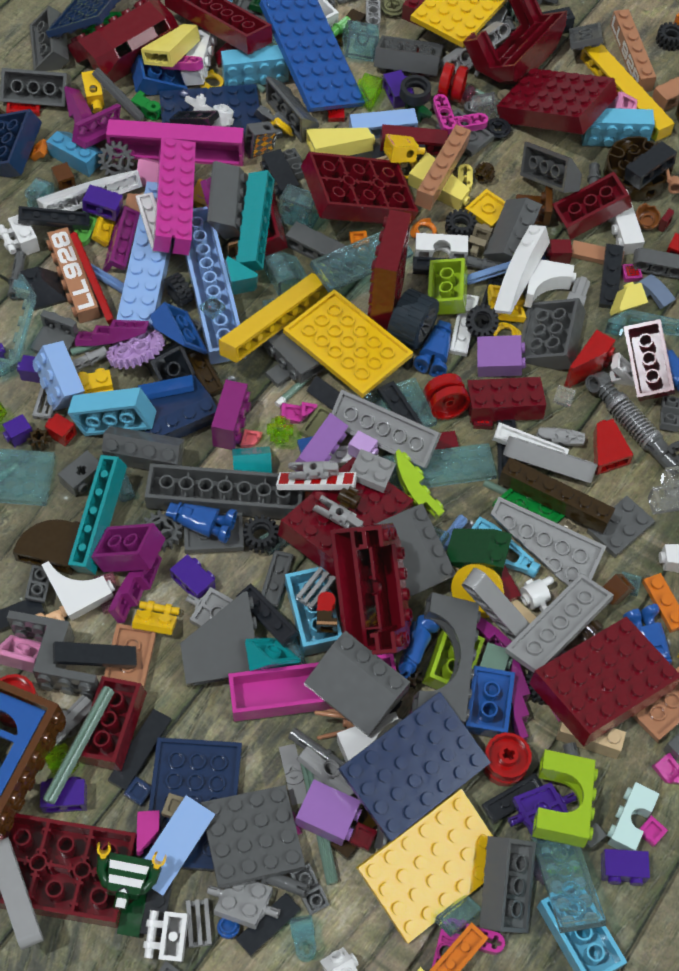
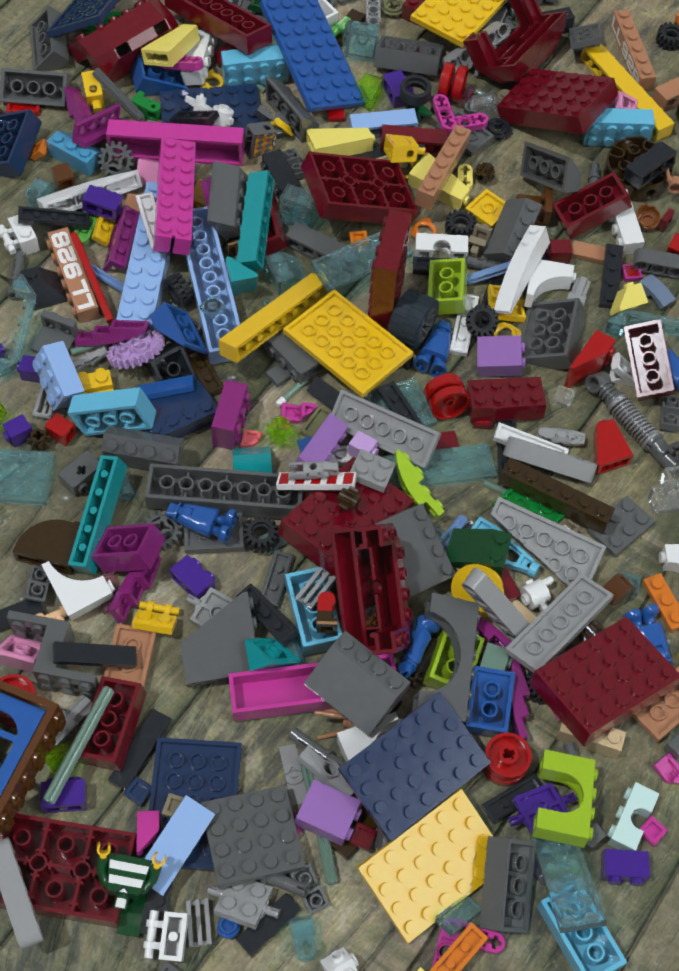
(346, 517): light grey hinge -> none

